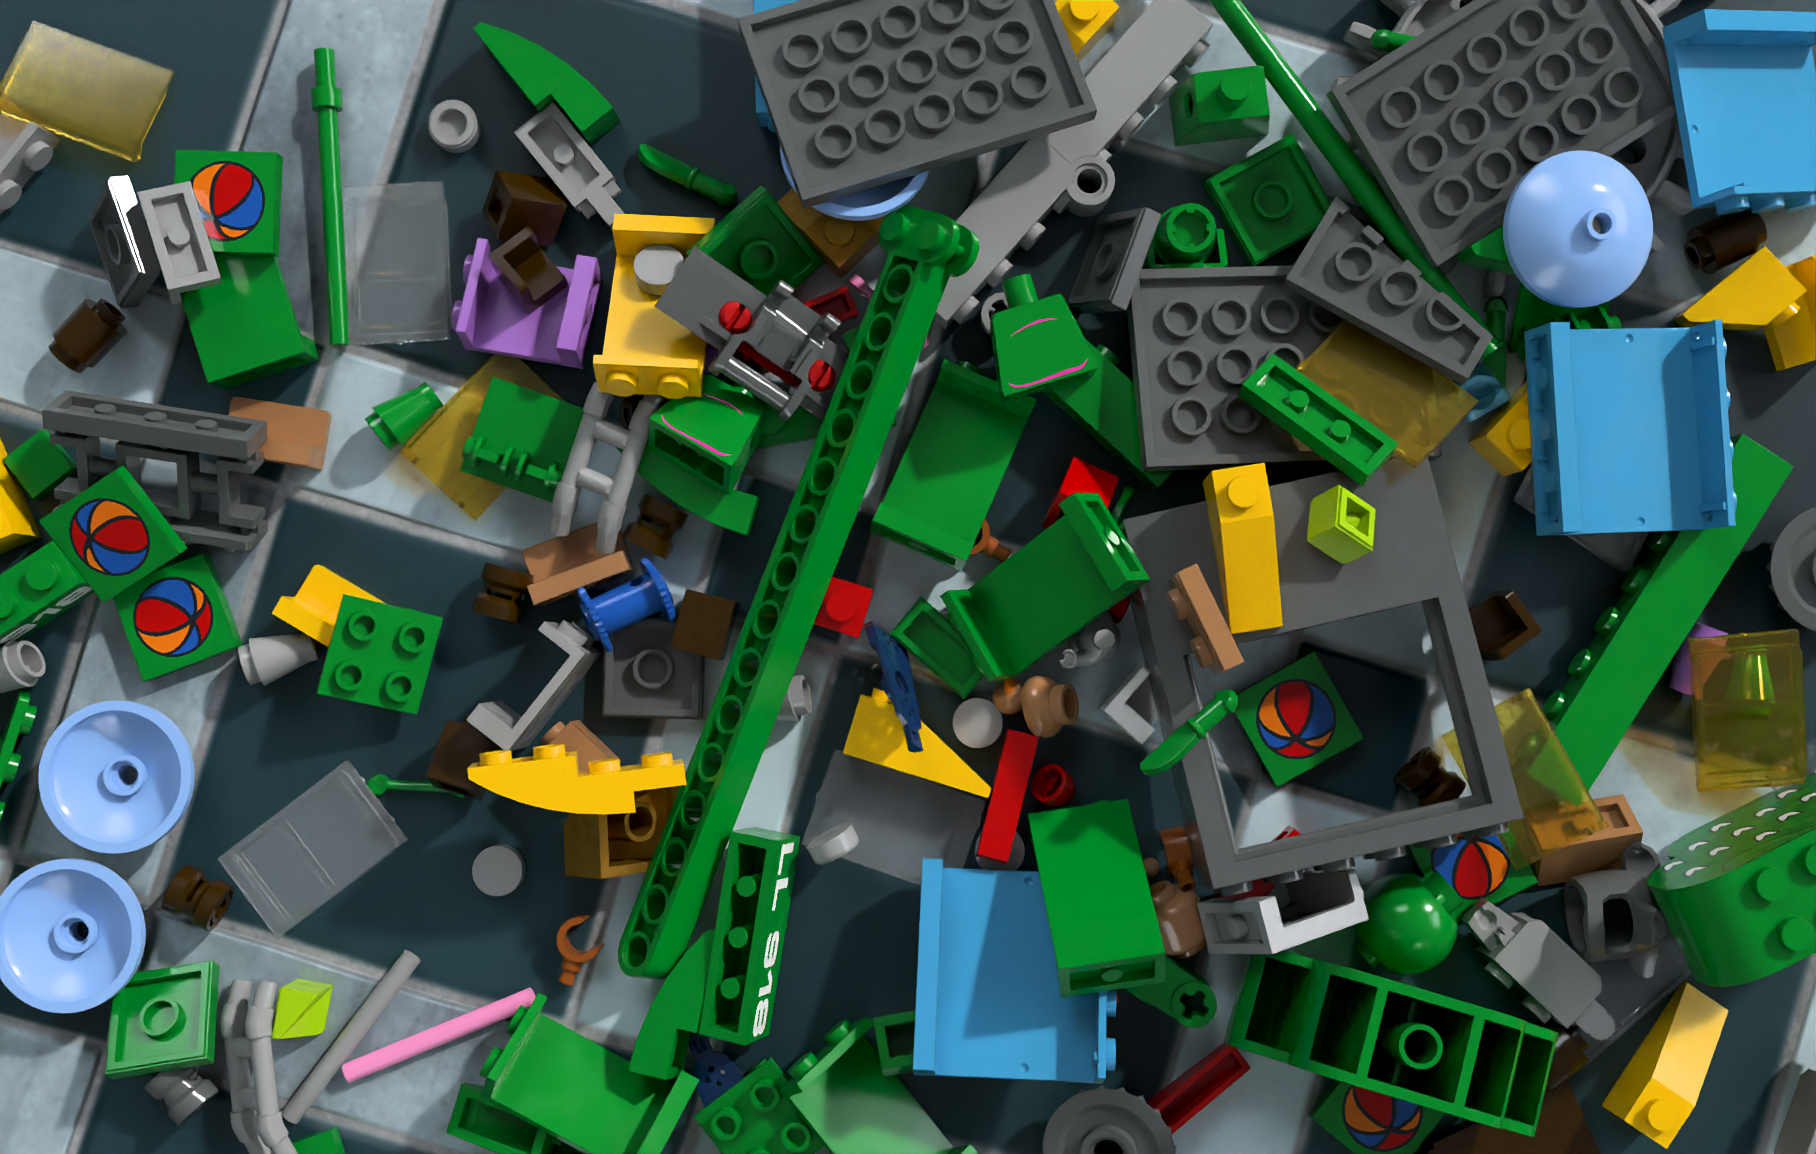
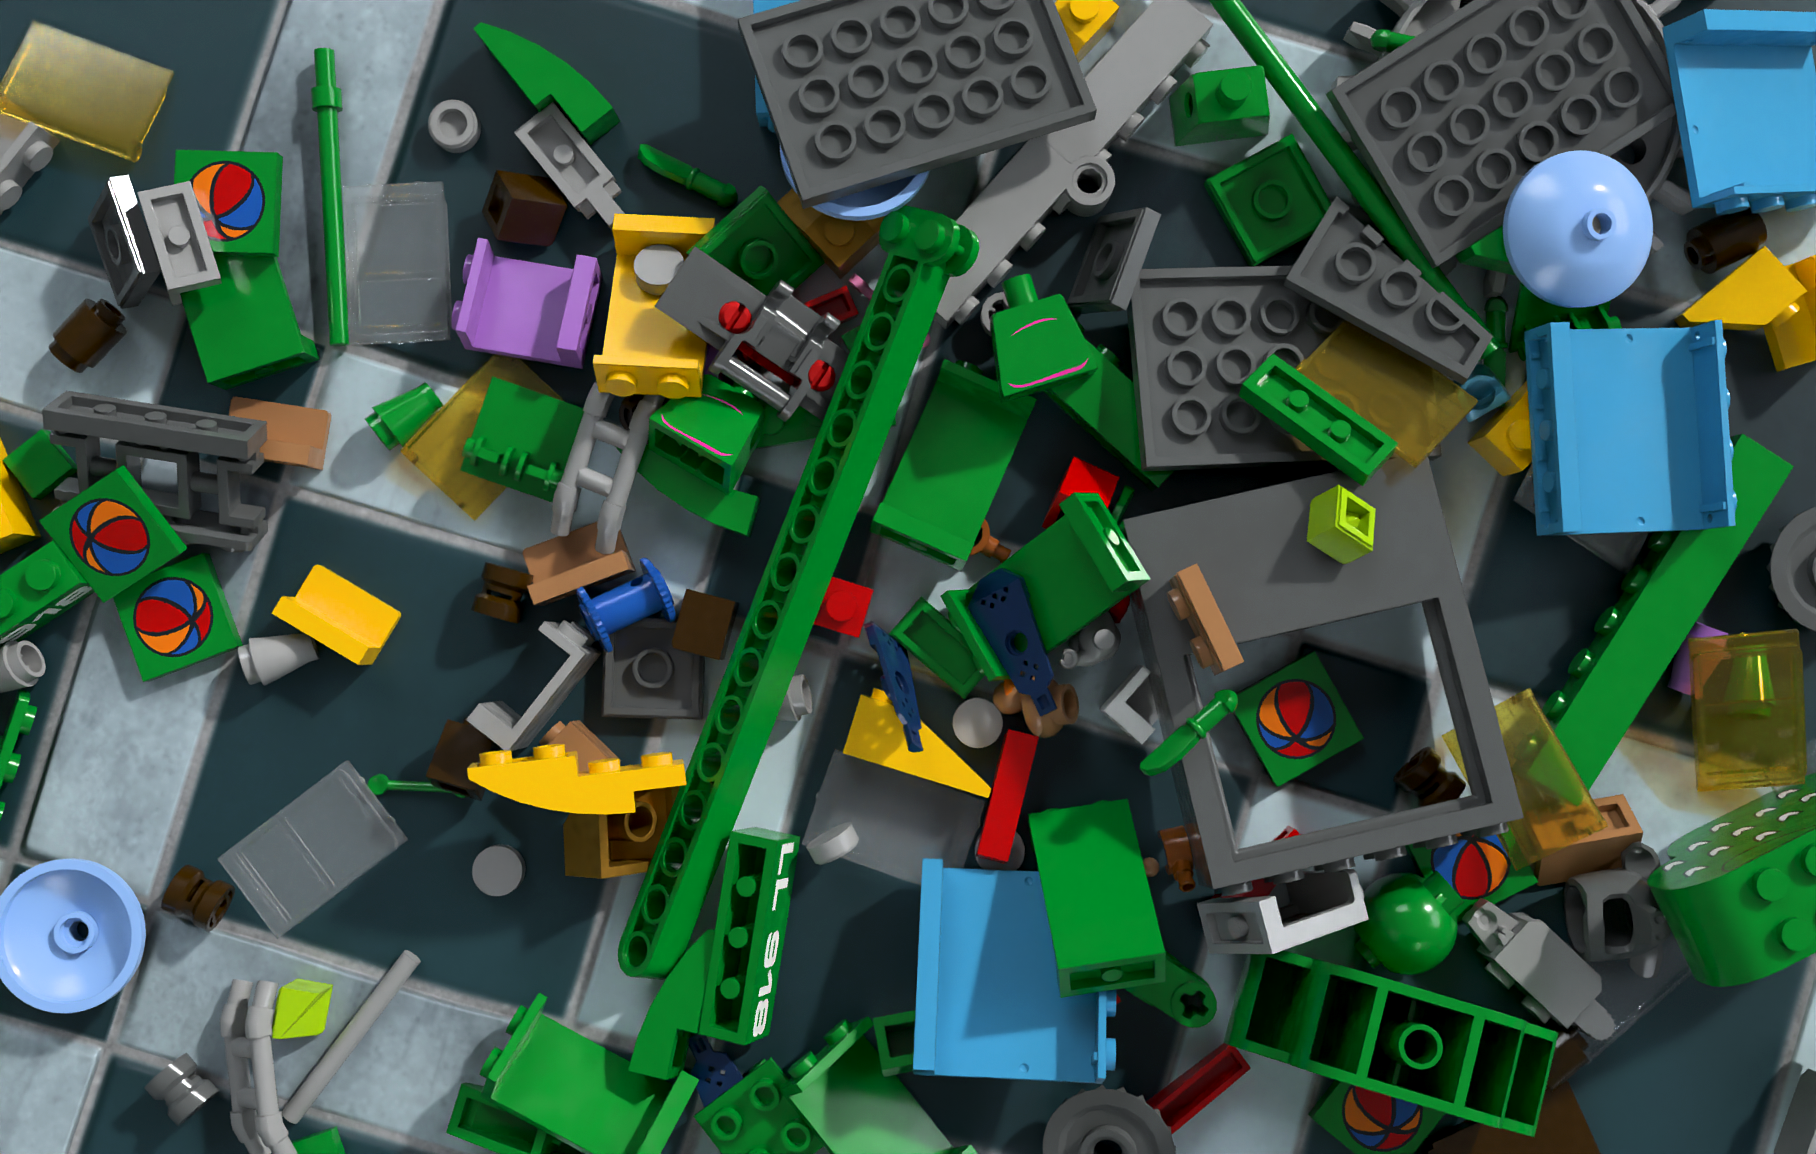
(87, 784): light blue dish -> none
(163, 1021): green tile -> none
(379, 654): green hinge -> none
(437, 1035): bright pink bar -> none
(527, 271): dark brown panel -> none
(573, 958): dark orange piece -> none
(649, 536): dark brown wheel -> none
(1003, 623): none -> dark blue piece
(1053, 786): red hinge -> none
(1178, 919): medium nougat head -> none
(1186, 239): green piece -> none
(1245, 546): yellow slope -> none
(1502, 625): dark brown panel -> none
(1669, 1066): yellow slope -> none

